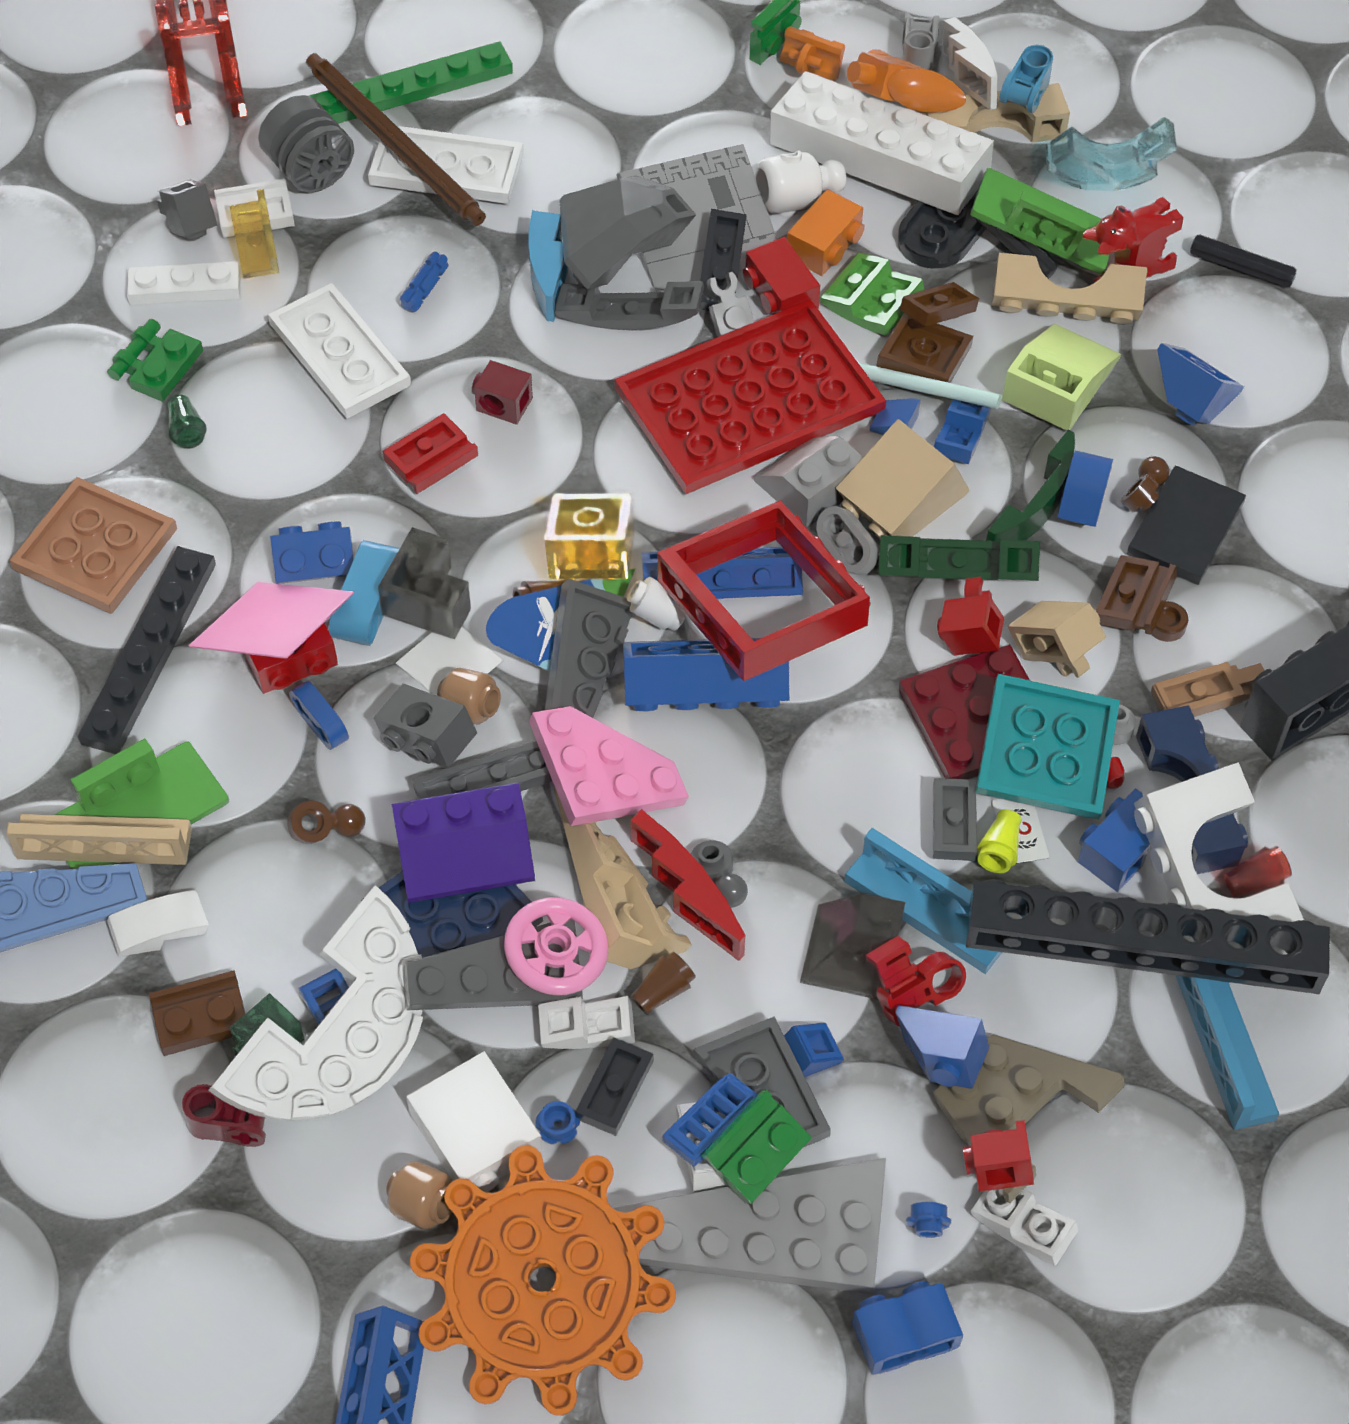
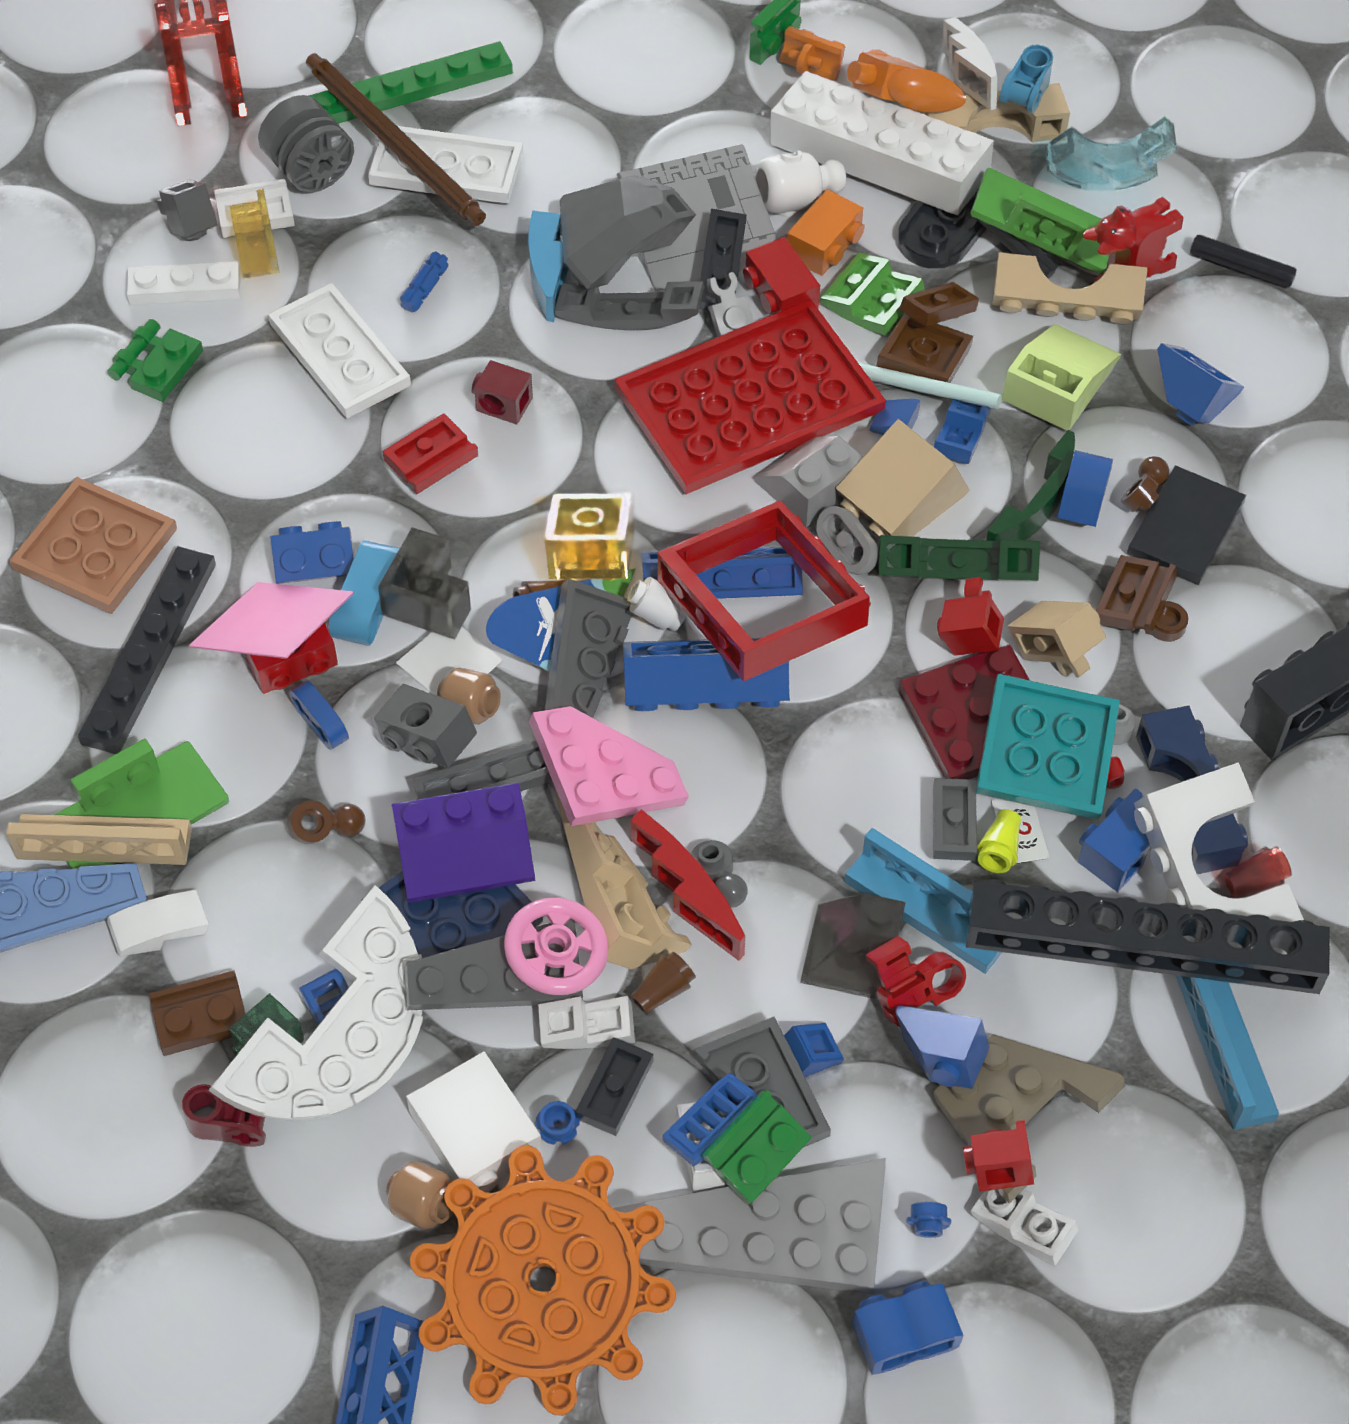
(185, 423): clear green cone -> none
(920, 40): light grey piece -> none
(1207, 688): medium nougat hinge -> none

